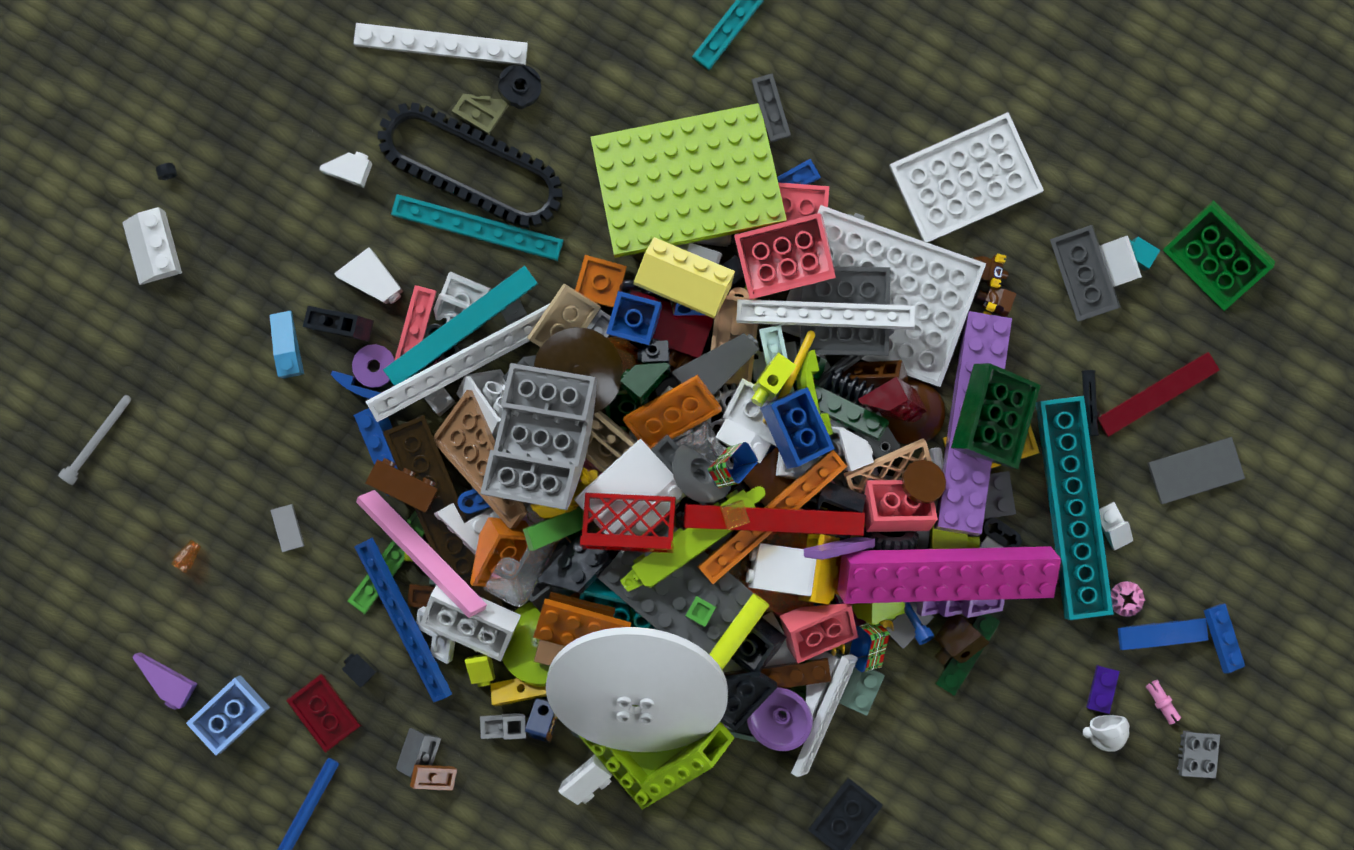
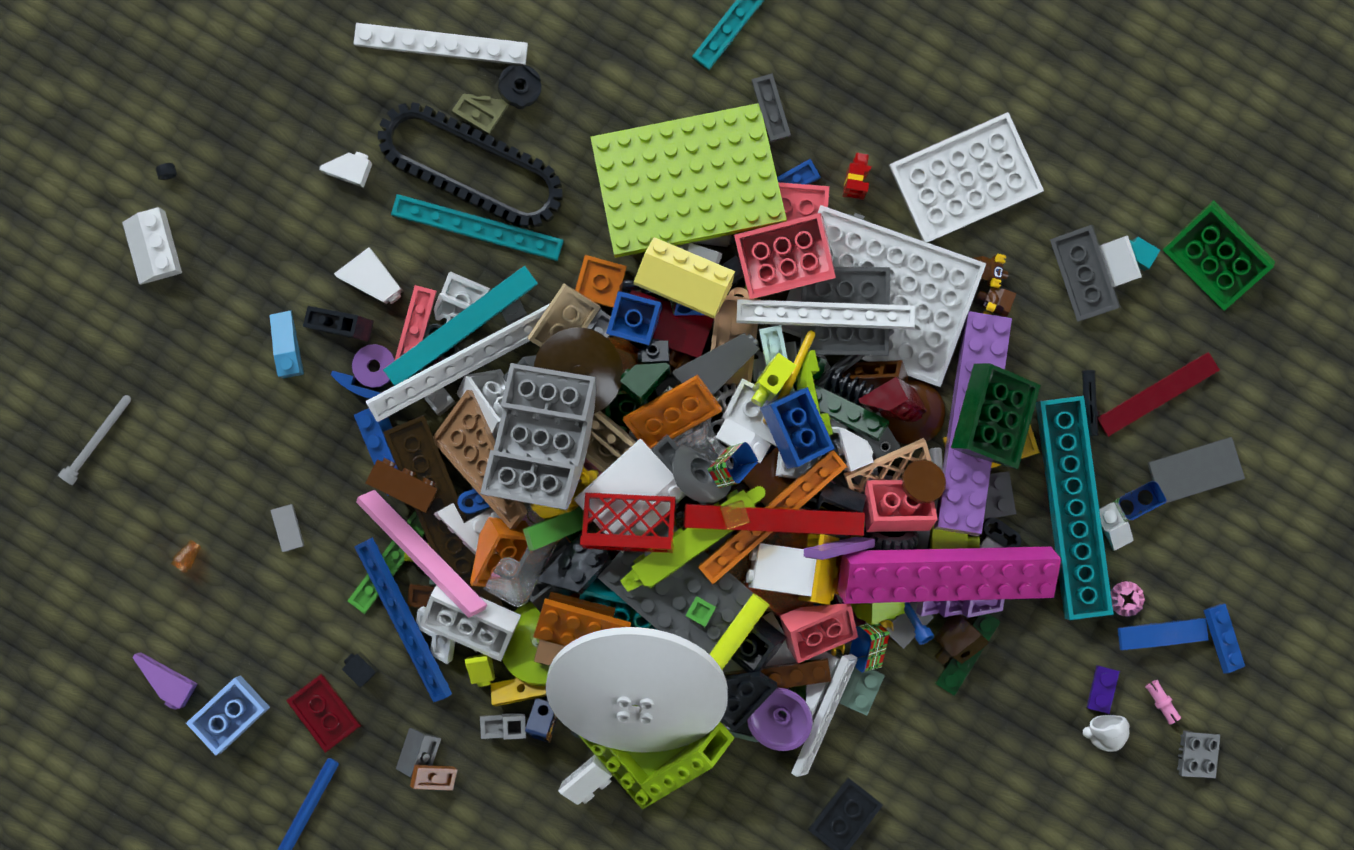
(855, 174): none -> red hips
(1157, 494): none -> blue piece

